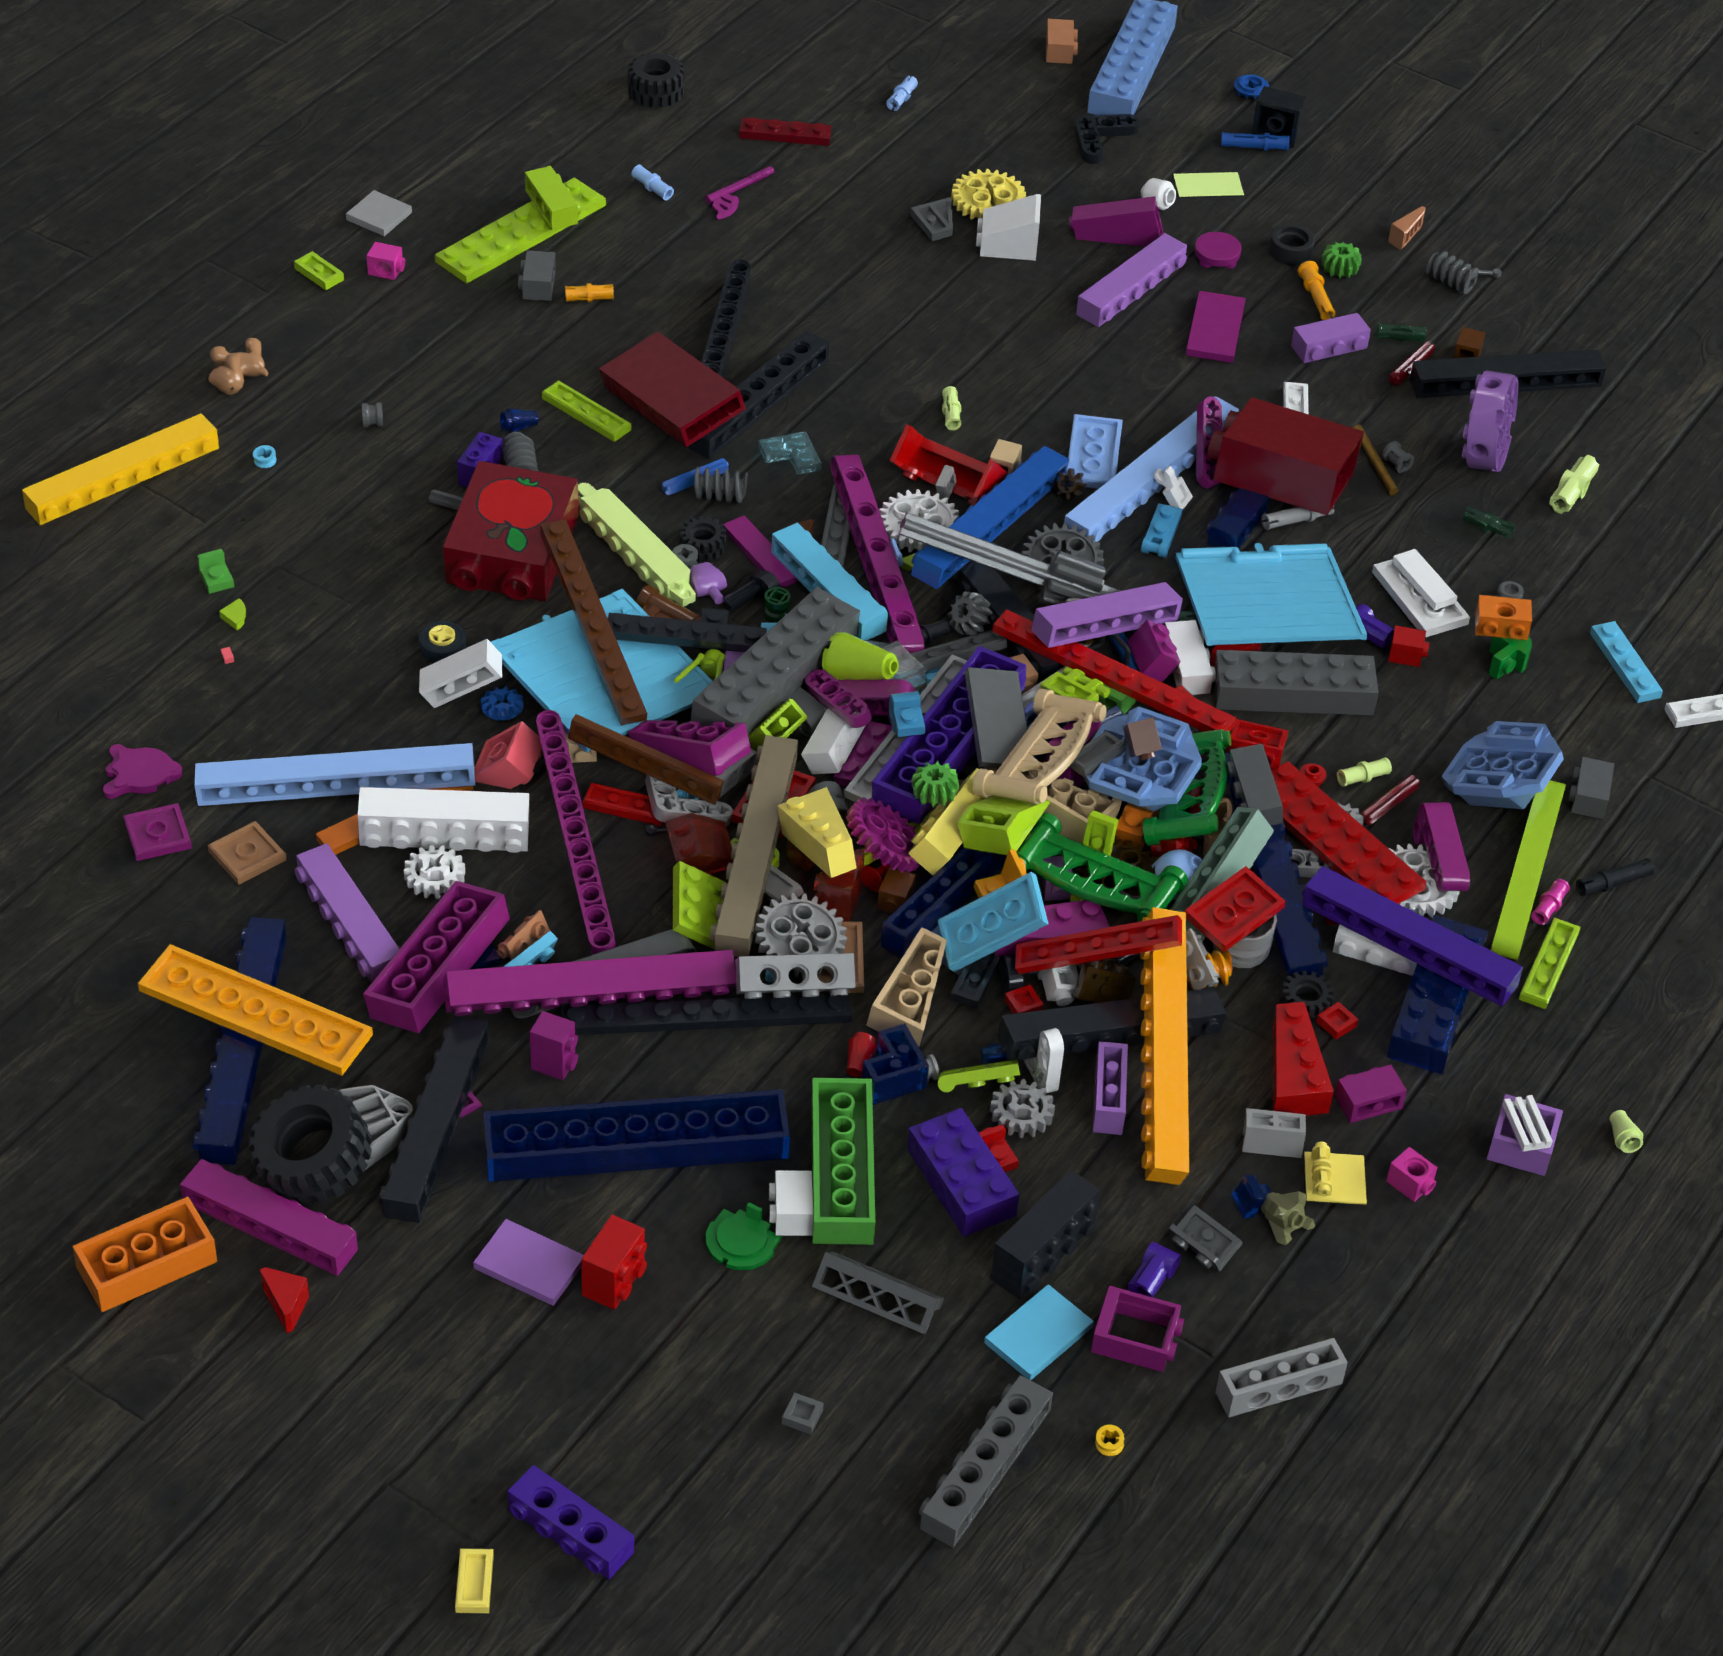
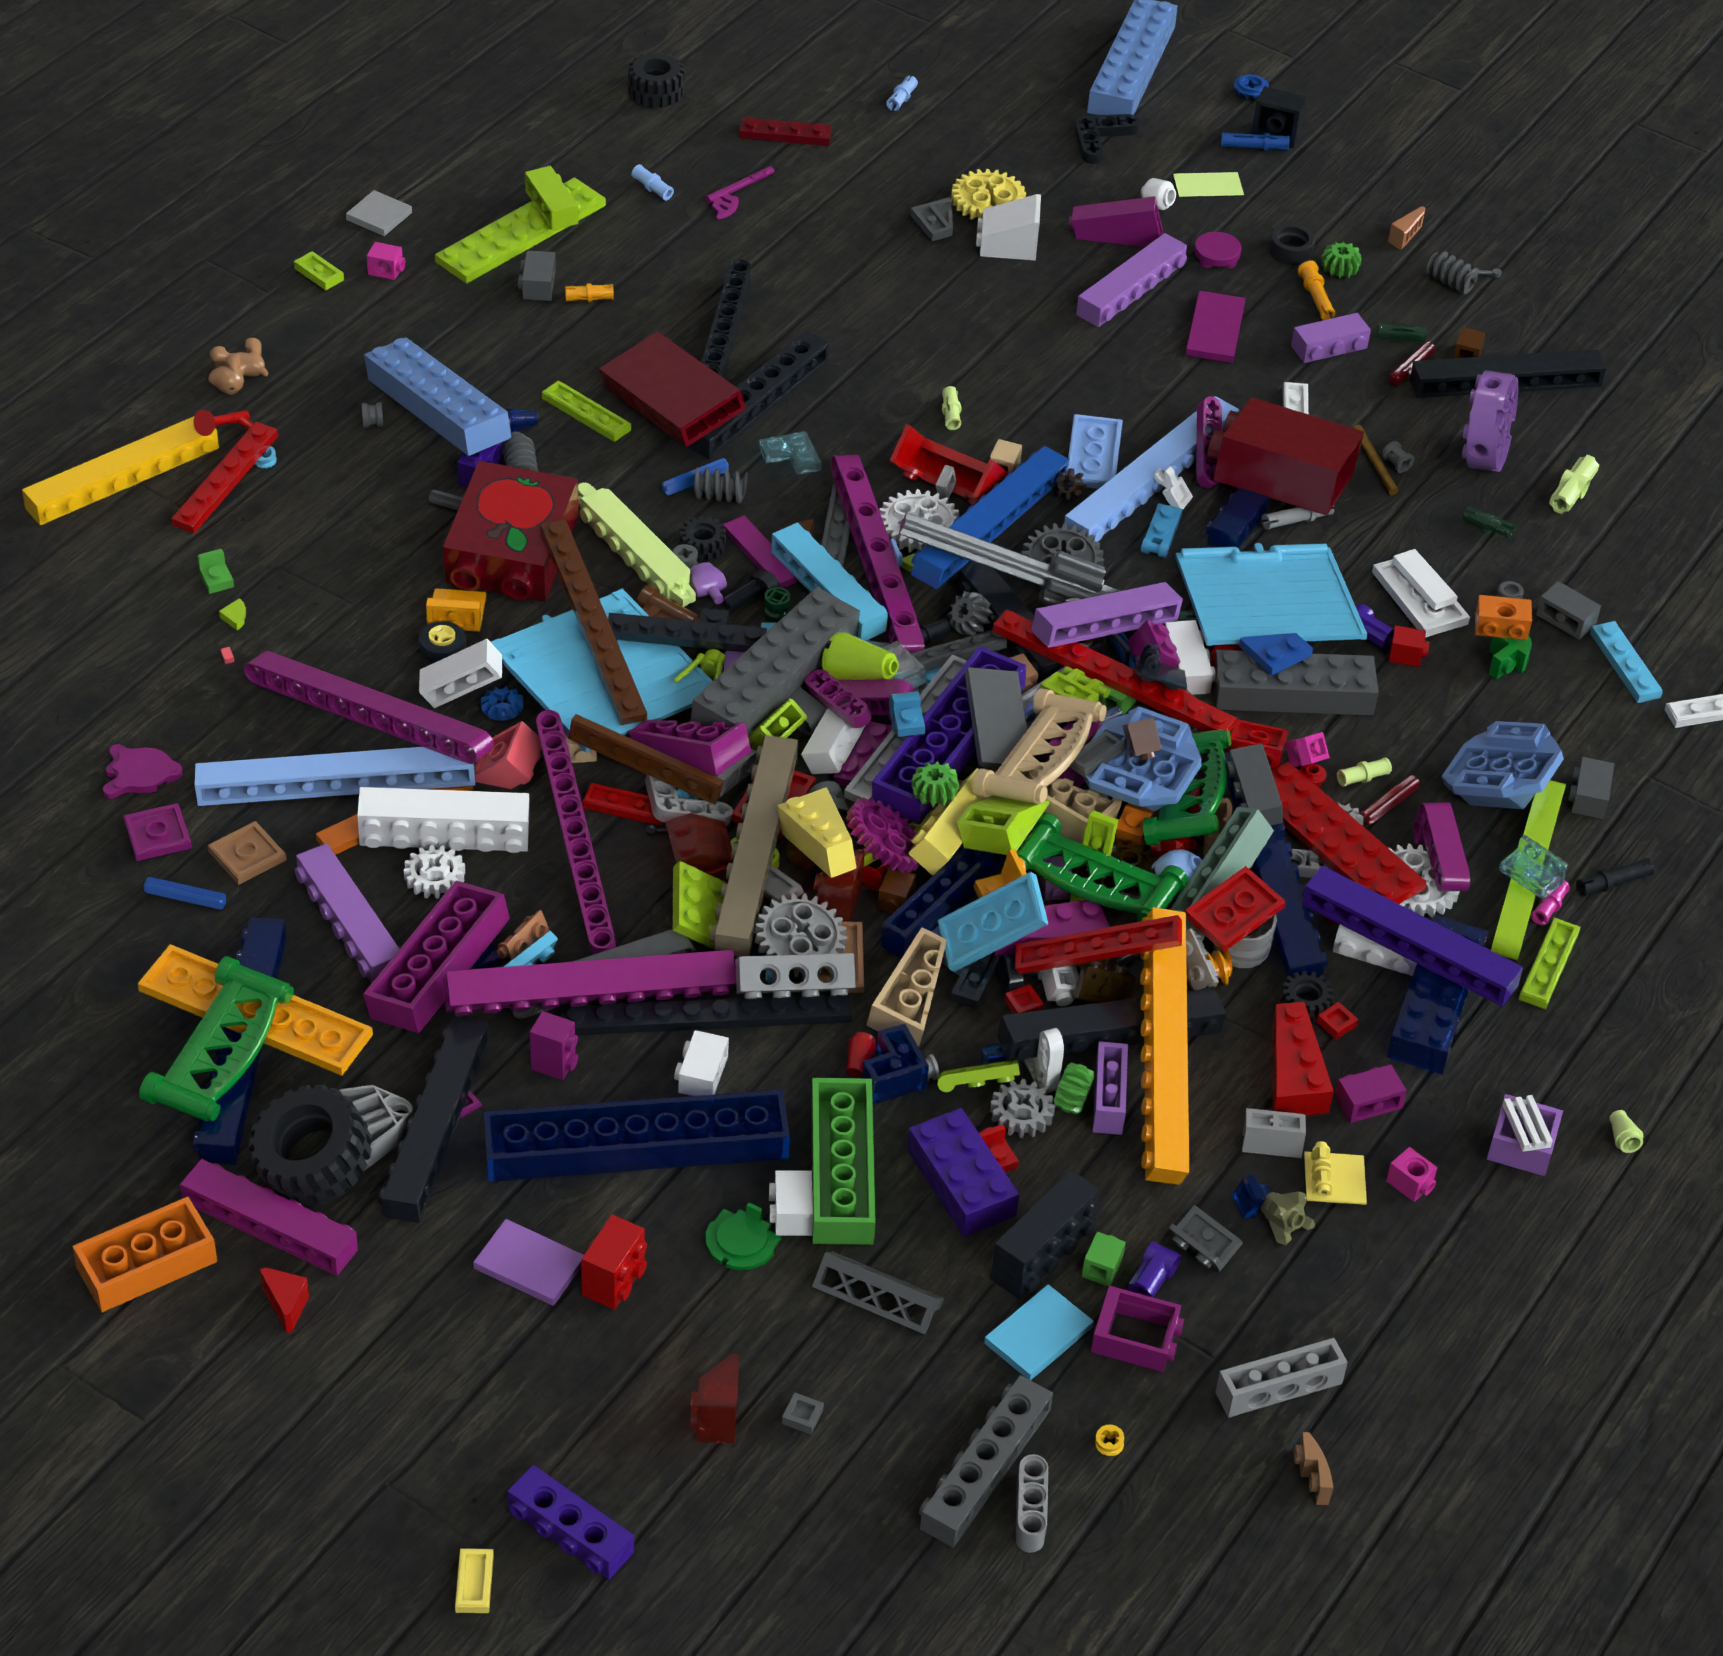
(185, 893): none -> blue axle
(205, 422): none -> red piece
(224, 477): none -> red plate
(239, 986): none -> green piece
(369, 707): none -> magenta beam
(437, 396): none -> medium blue brick
(458, 607): none -> light orange bracket
(702, 1064): none -> white brick
(716, 1403): none -> clear red slope
(1031, 1515): none -> light grey beam
(1061, 41): nougat brick -> none
(1074, 1088): none -> bright green gear
(1103, 1259): none -> bright green brick
(1150, 669): none -> black hinge
(1276, 651): none -> blue wing
(1307, 749): none -> dark pink slope
(1314, 1465): none -> medium nougat slope
(1535, 867): none -> clear light blue bracket
(1568, 610): none -> dark grey brick

